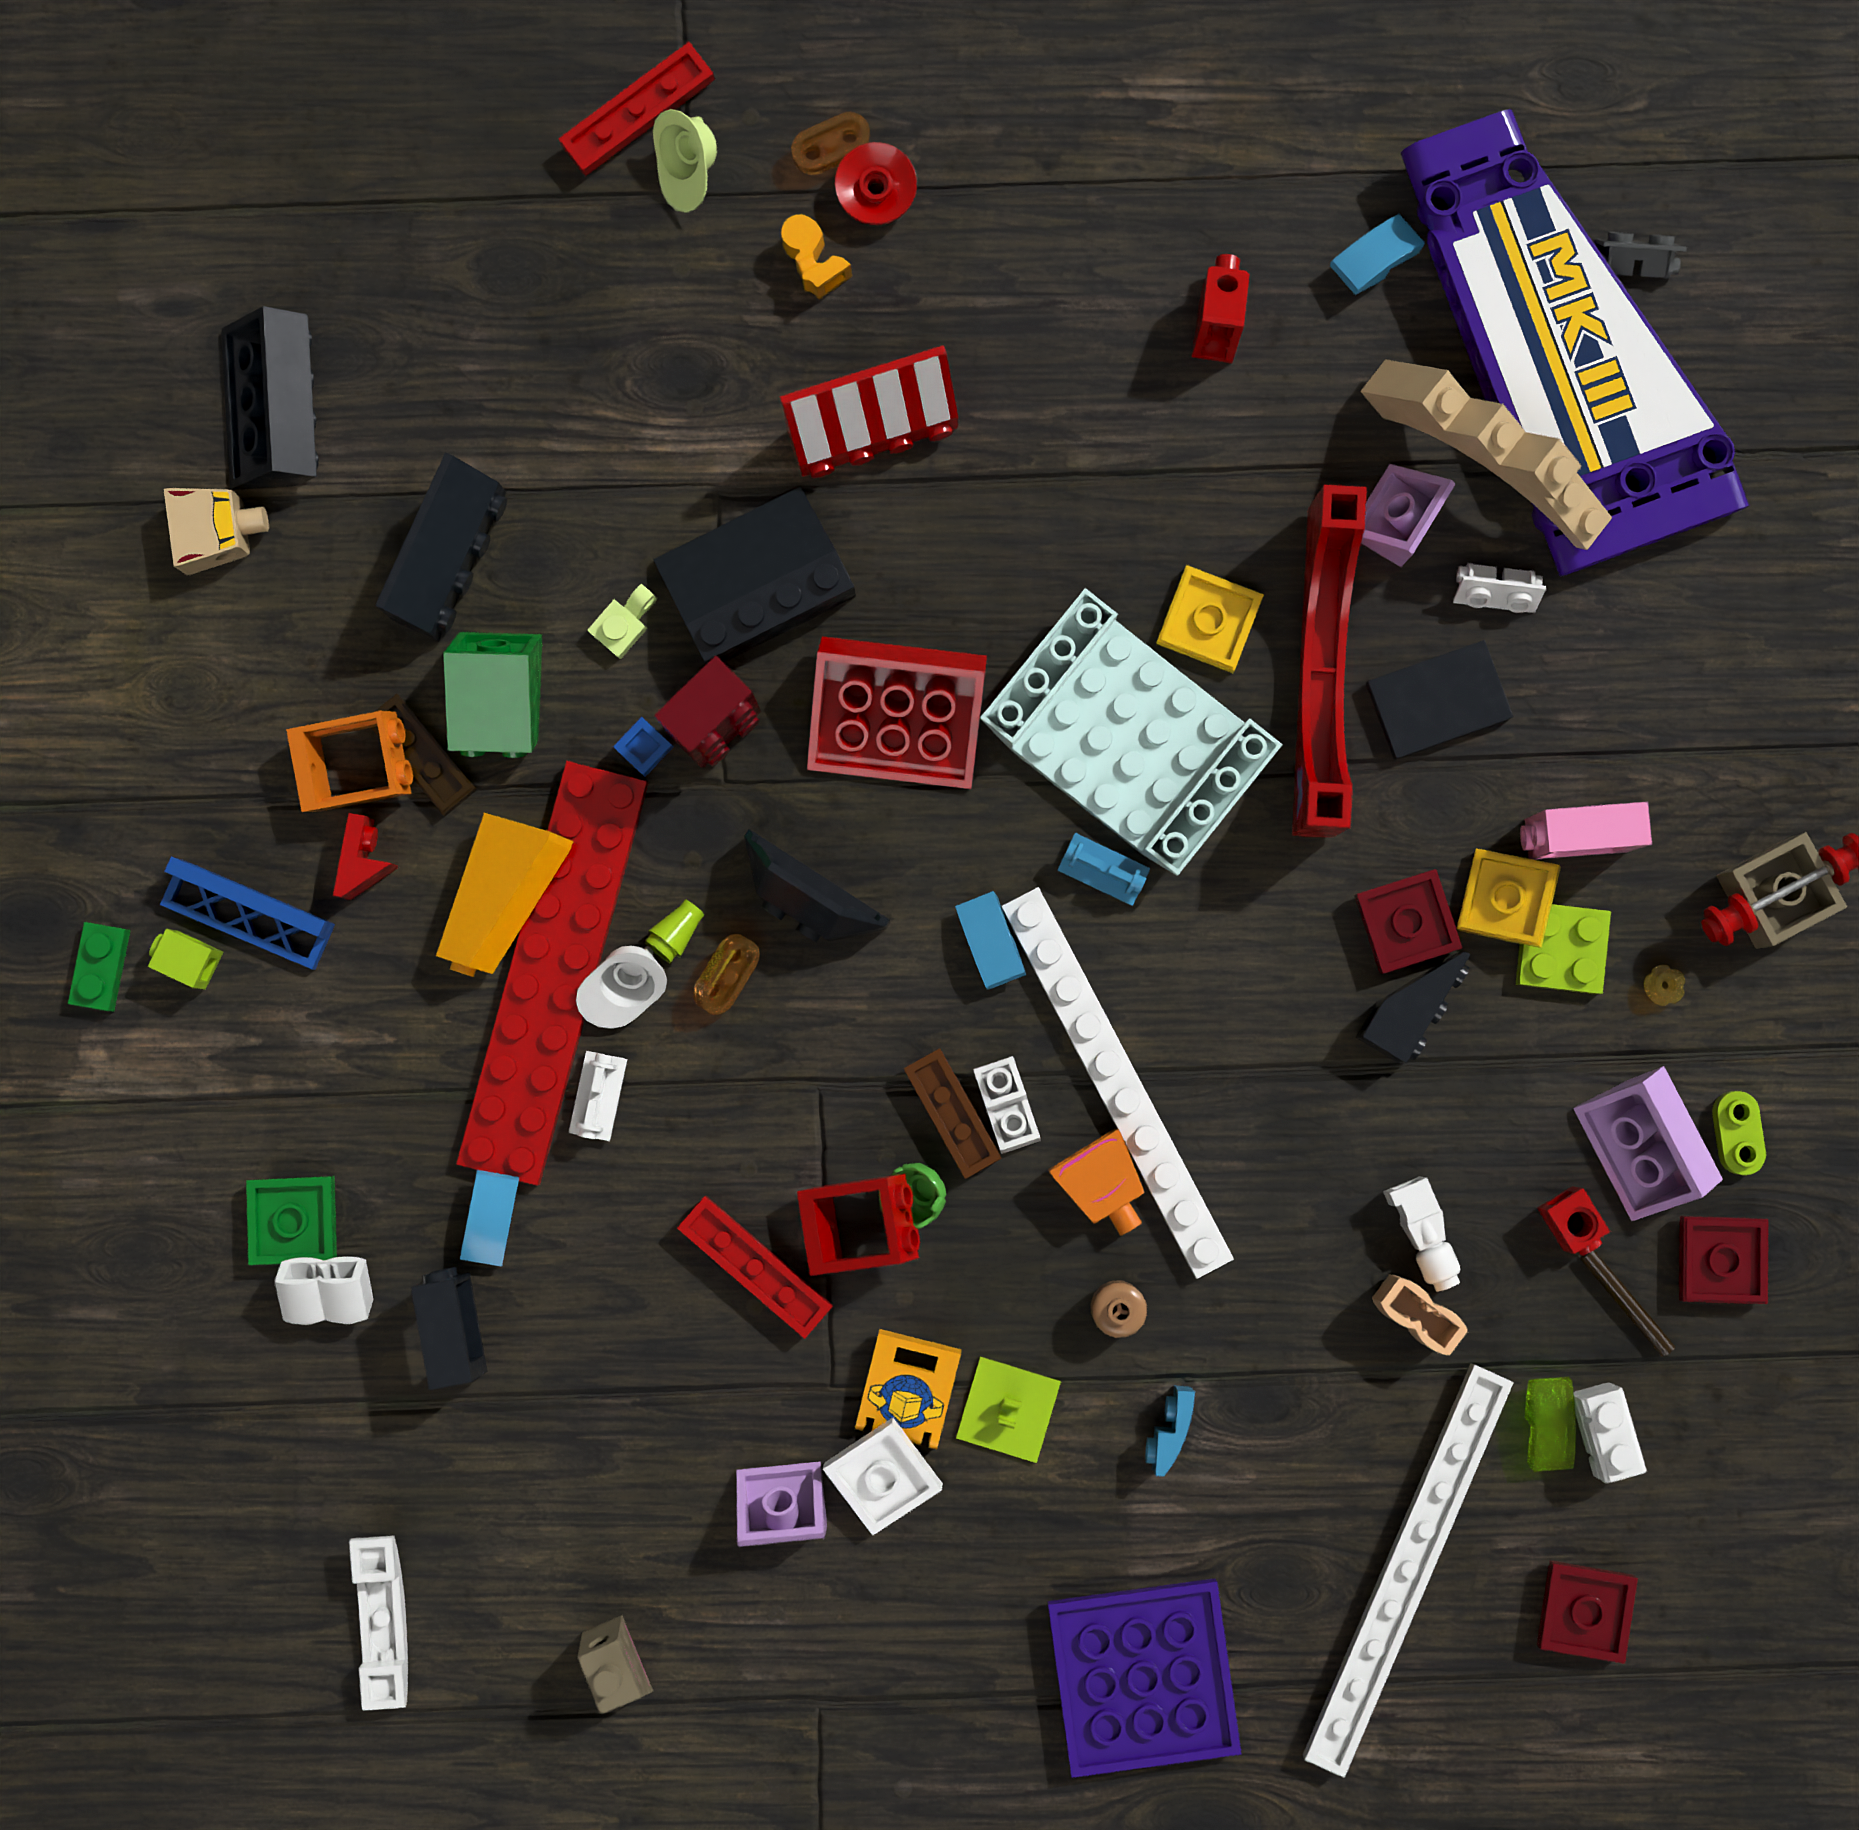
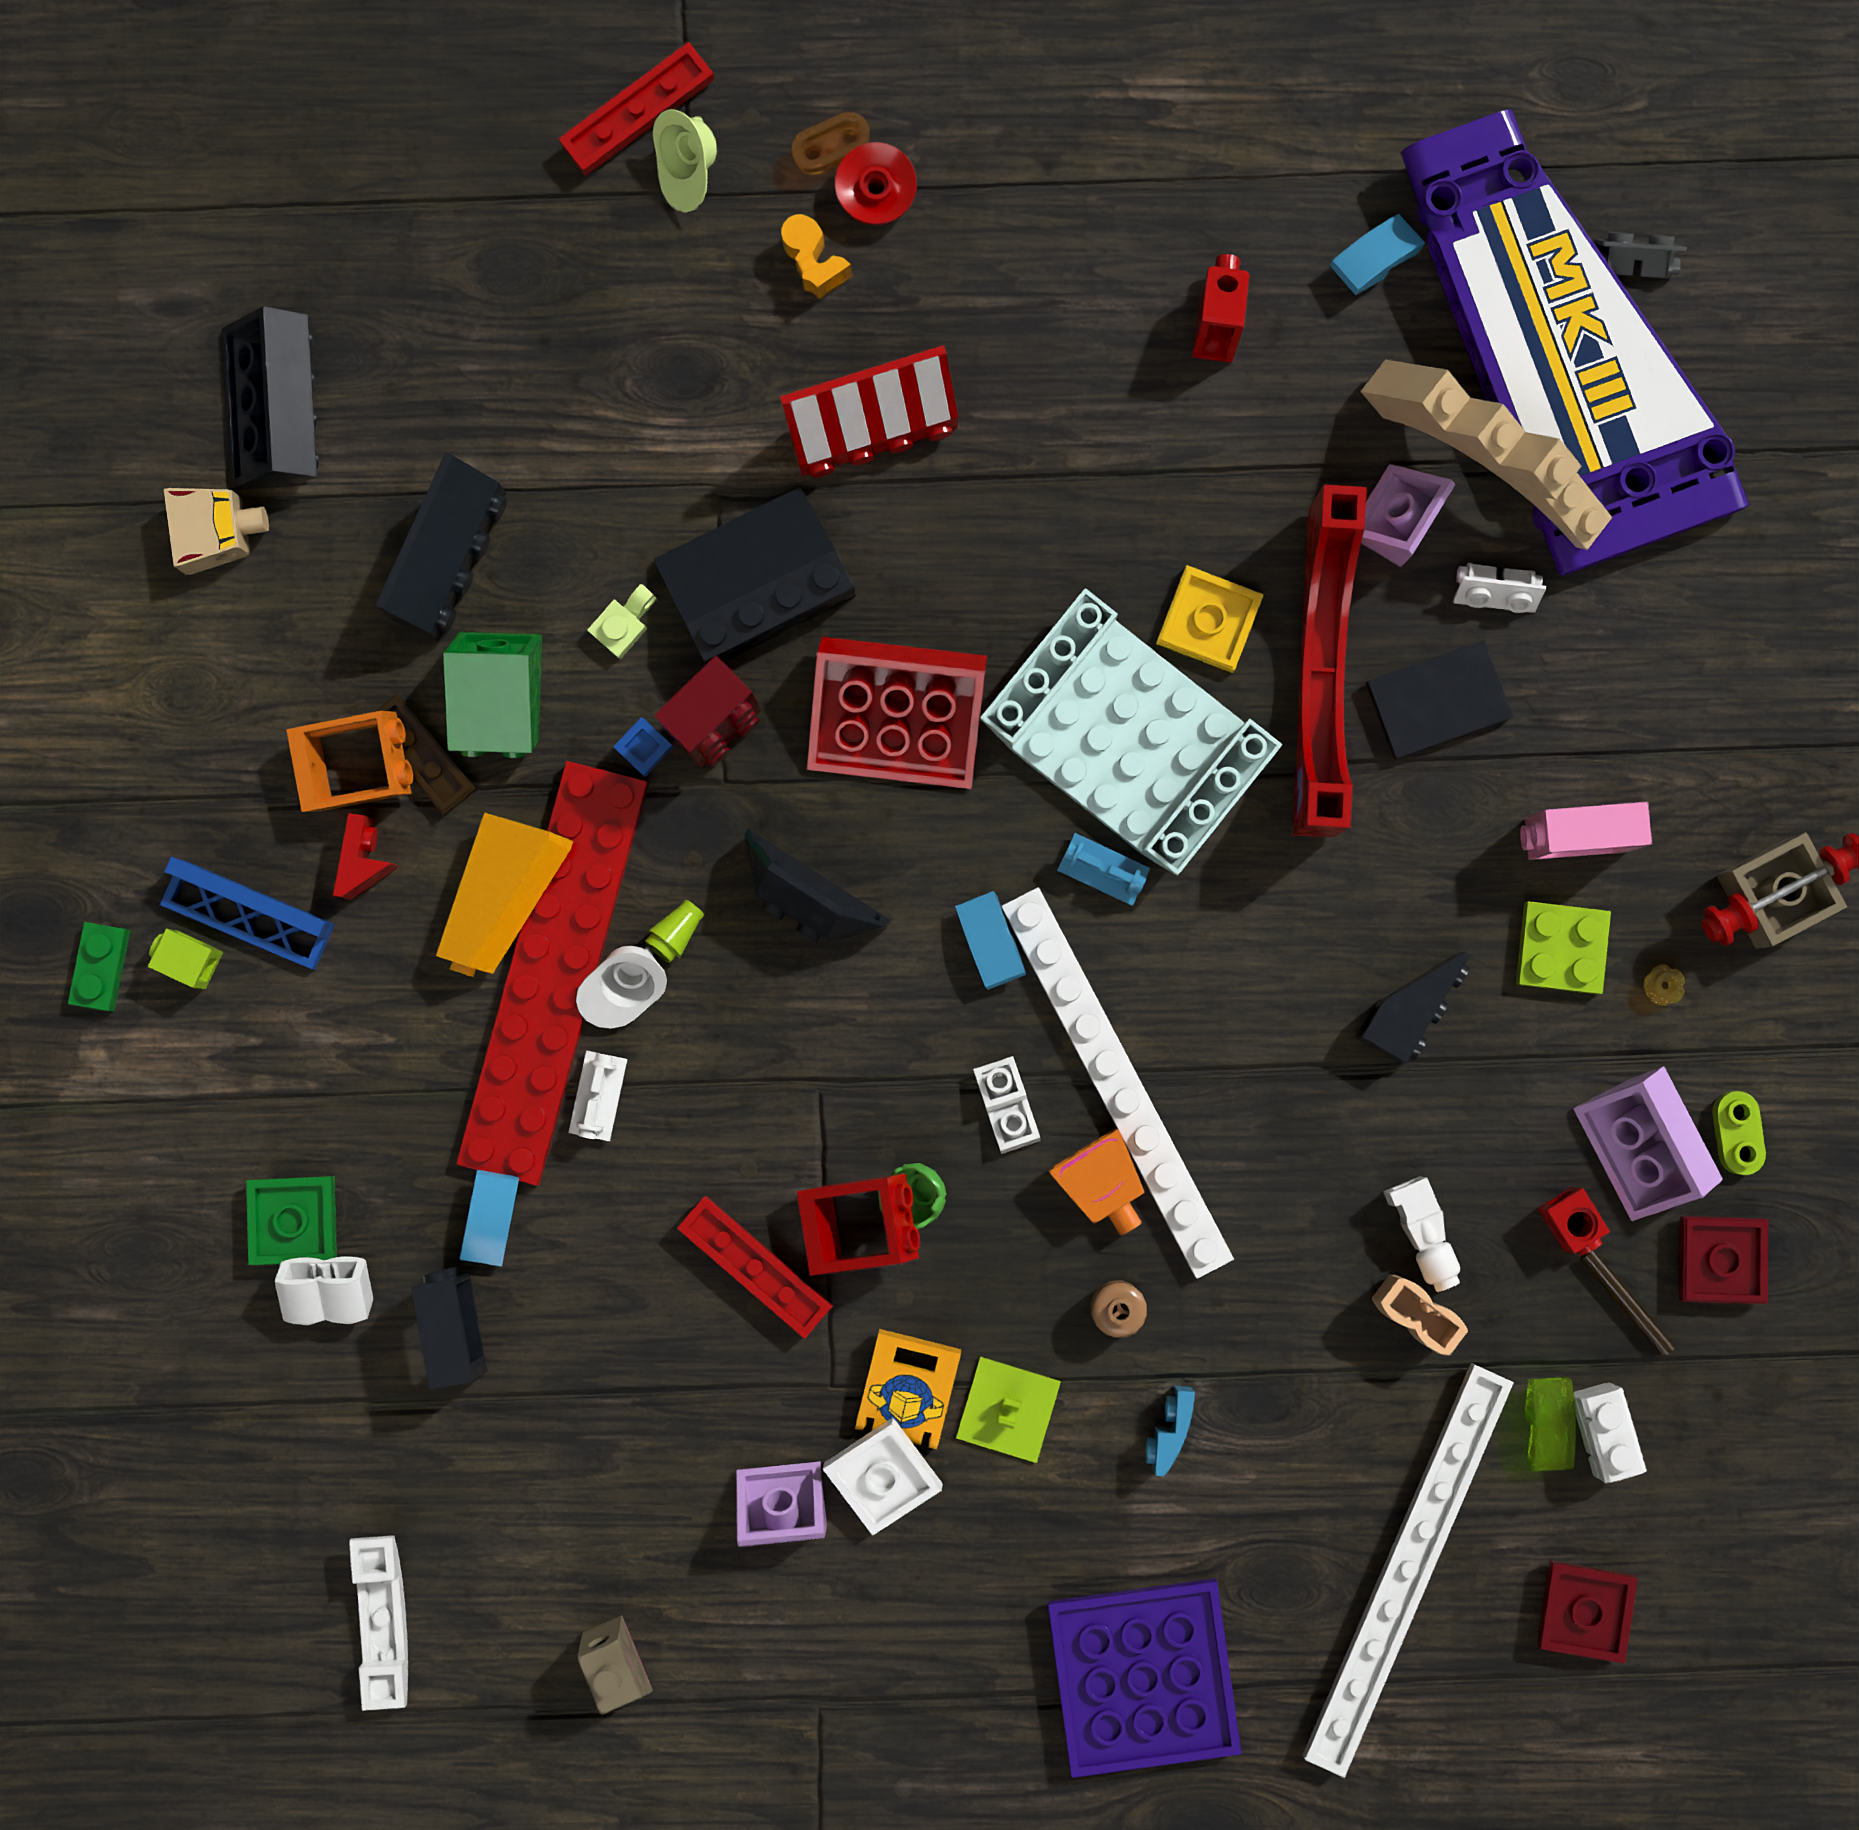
(726, 974): clear orange plate -> none
(952, 1113): reddish brown plate -> none
(1408, 921): dark red plate -> none
(1508, 898): yellow tile -> none

